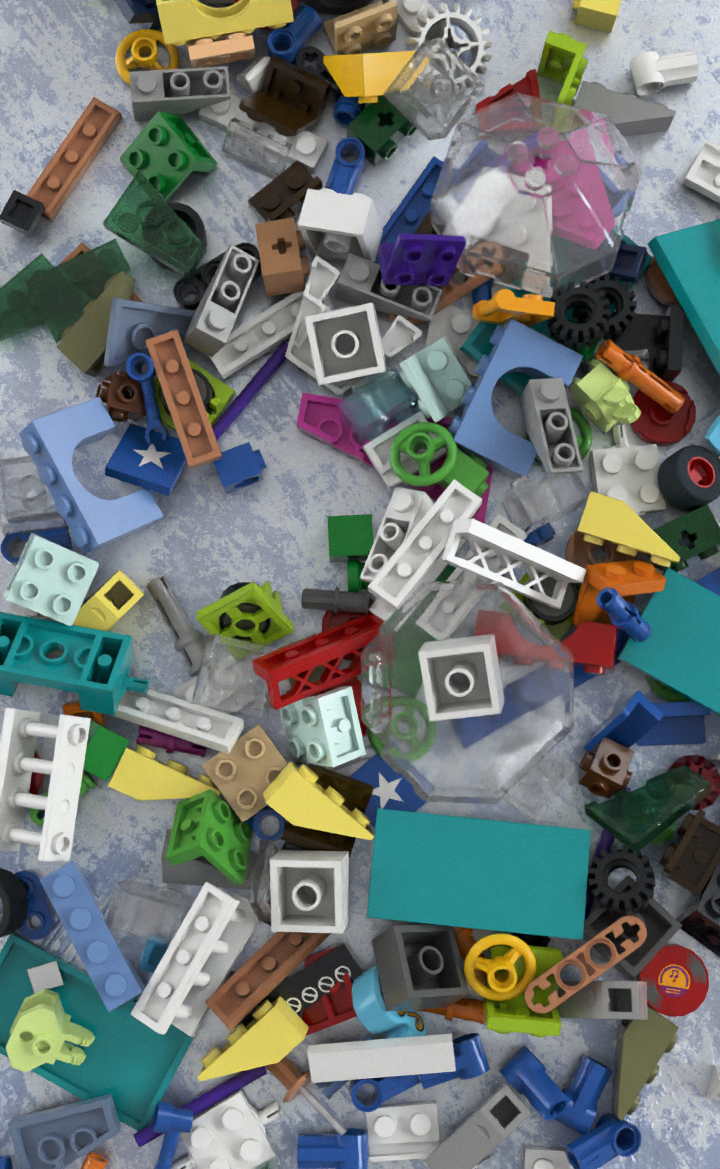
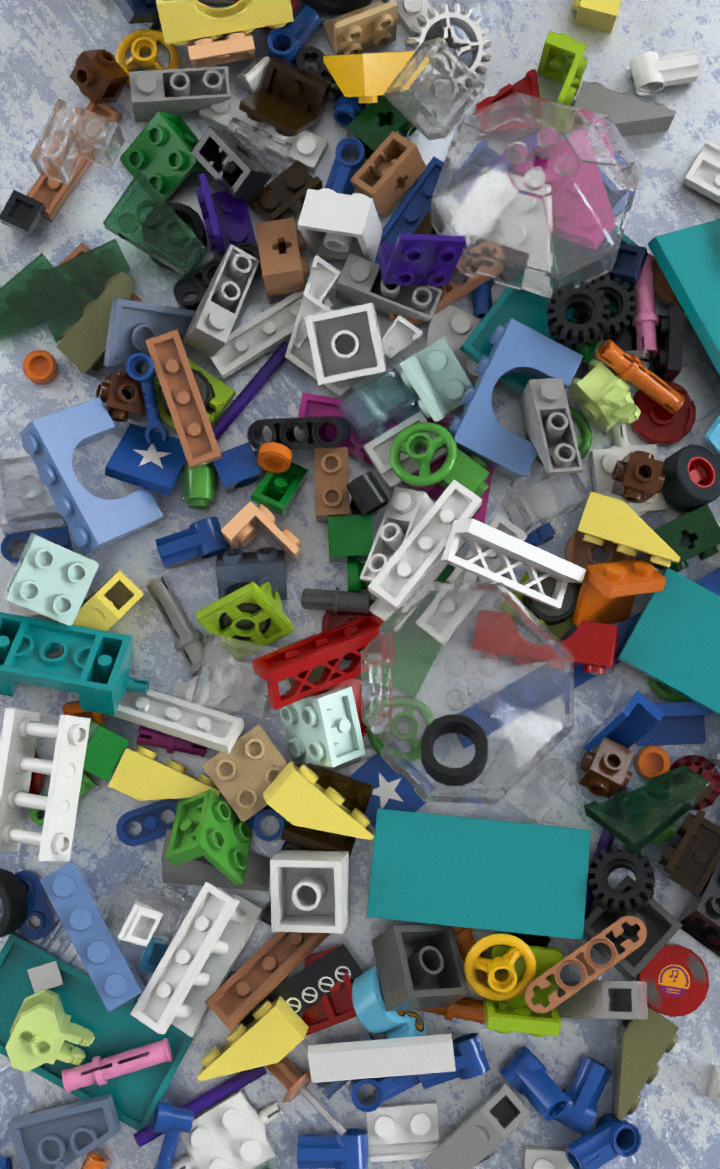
(40, 367): none -> orange tile
(73, 135): none -> clear brick
(99, 76): none -> reddish brown brick
(116, 1065): none -> bright pink pin
(139, 924): none -> white slope
(151, 822): none -> blue plate
(199, 486): none -> bright green brick
(200, 540): none -> blue piece
(224, 218): none -> dark purple bracket
(231, 164): none -> black brick
(243, 527): none -> light nougat bracket
(257, 566): none -> sand blue bracket
(260, 881): clear plate -> none
(274, 457): none -> orange tile
(279, 489): none -> green slope
(314, 430): none -> black beam
(330, 482): none -> medium nougat brick
(366, 495): none -> black piece
(389, 172): none -> medium nougat brick
(454, 724): none -> black tyre
(461, 677): white brick -> none
(504, 306): light orange plate -> none
(623, 614): blue pin -> none
(629, 482): none -> reddish brown brick
(645, 317): none -> bright pink pin
(651, 762): none -> orange tile

